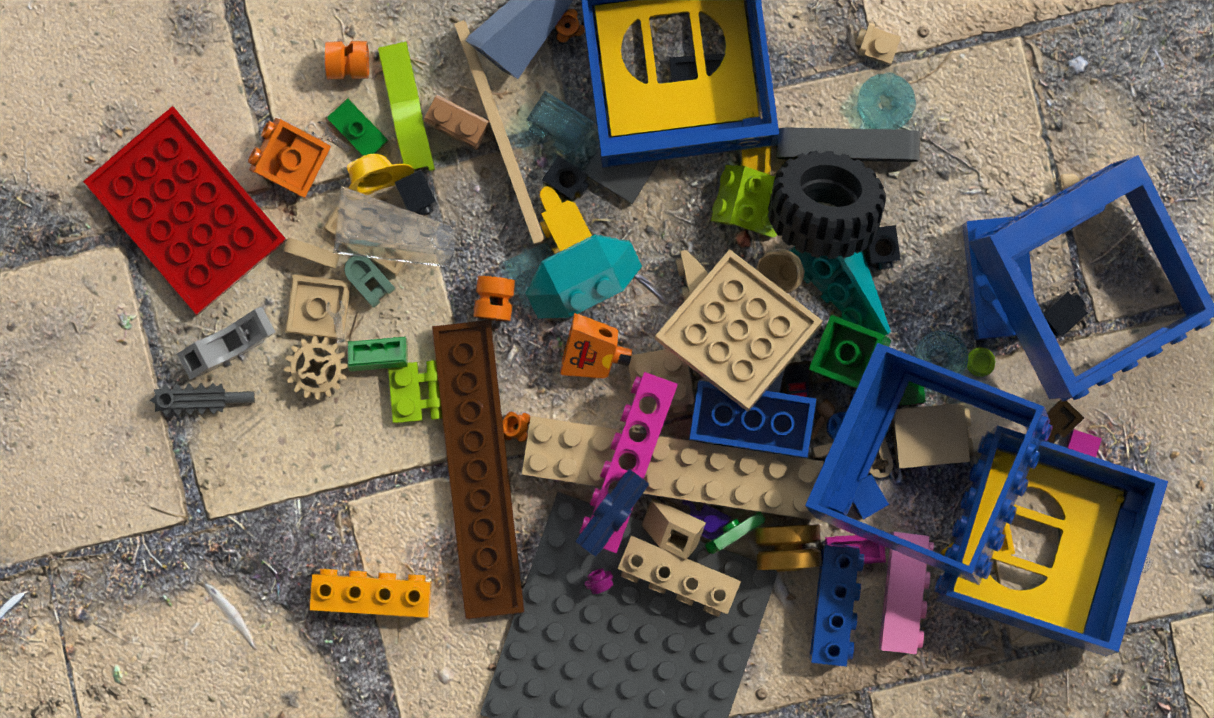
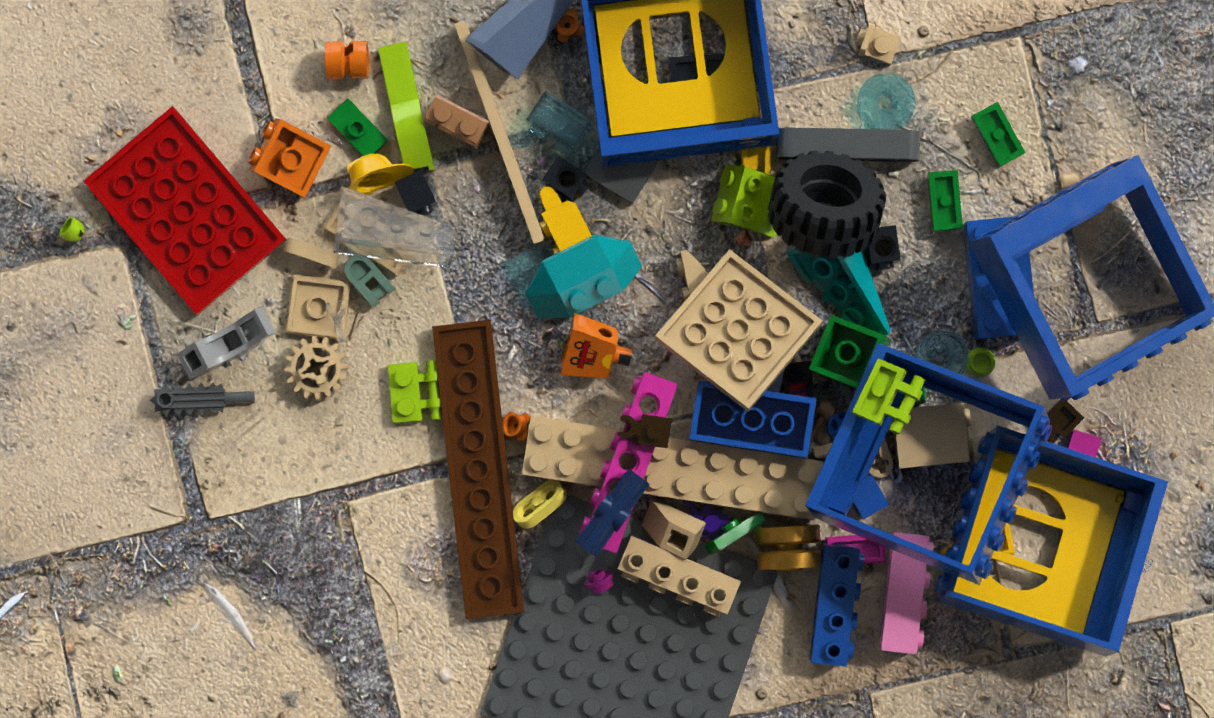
(71, 229): none -> lime hinge
(370, 594): light orange brick -> none
(377, 354): green plate -> none
(498, 288): orange wheel -> none
(539, 504): none -> light yellow plate
(651, 431): none -> dark brown plate
(666, 366): tan plate -> none
(782, 269): tan hair -> none
(880, 392): none -> lime plate
(945, 200): none -> green plate
(998, 134): none -> green plate
(1065, 313): black brick -> none

